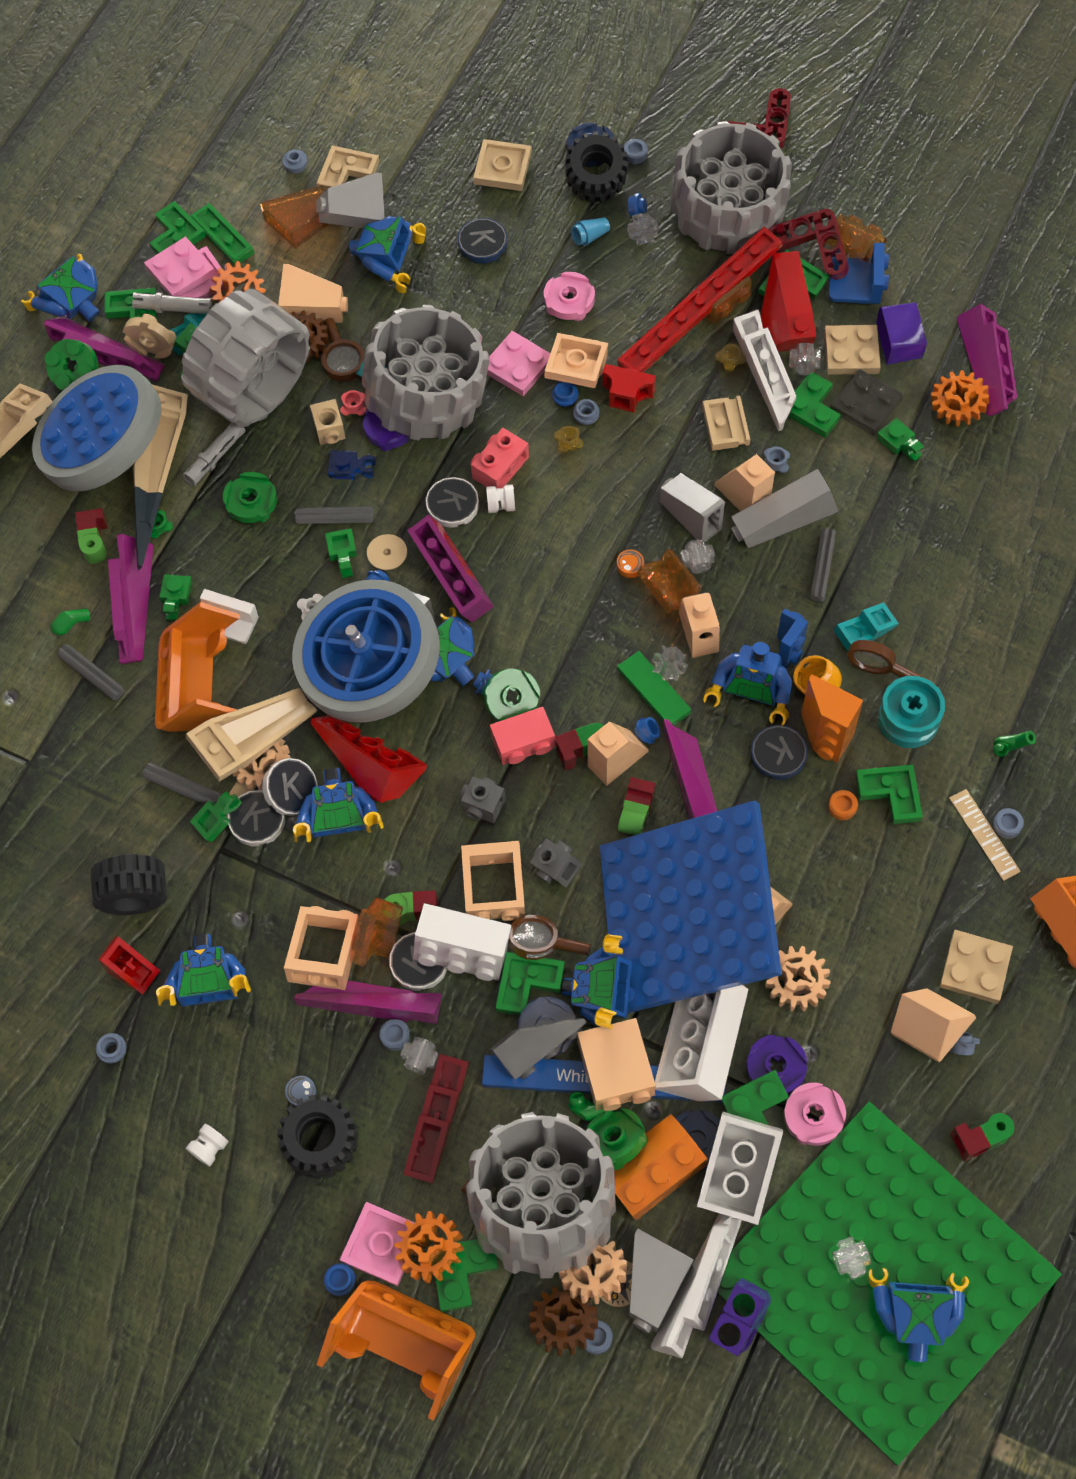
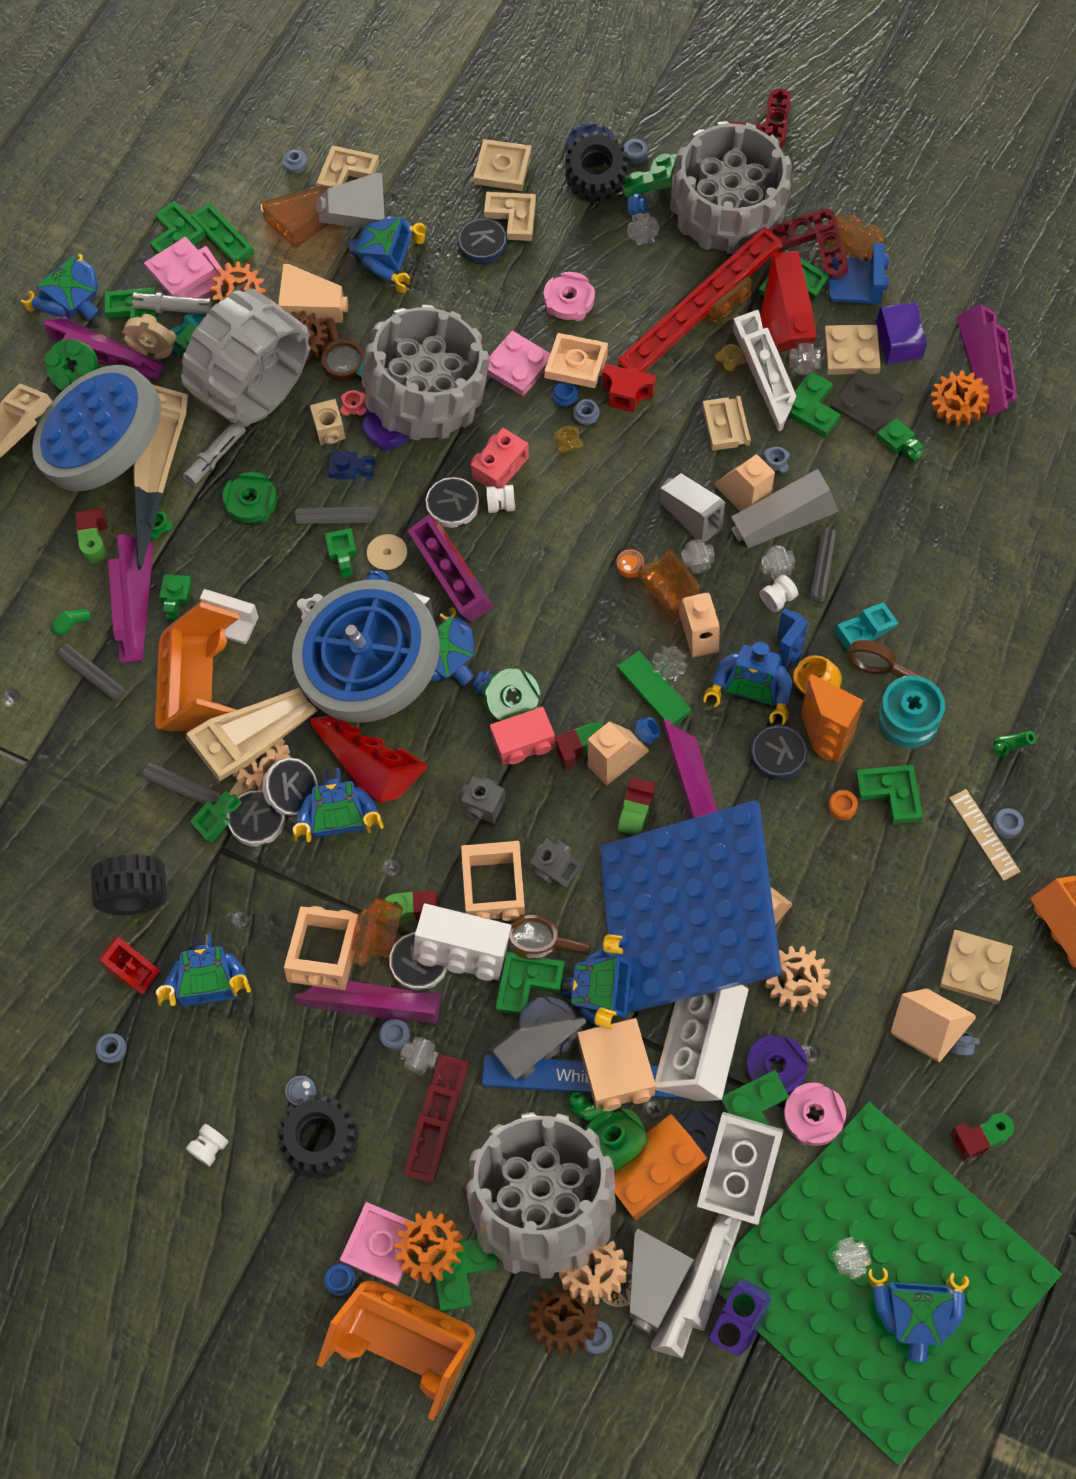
(516, 208): none -> tan plate
(589, 230): dark azure cone -> none
(657, 178): none -> green plate
(777, 561): none -> clear gear
(779, 593): none -> white wheel

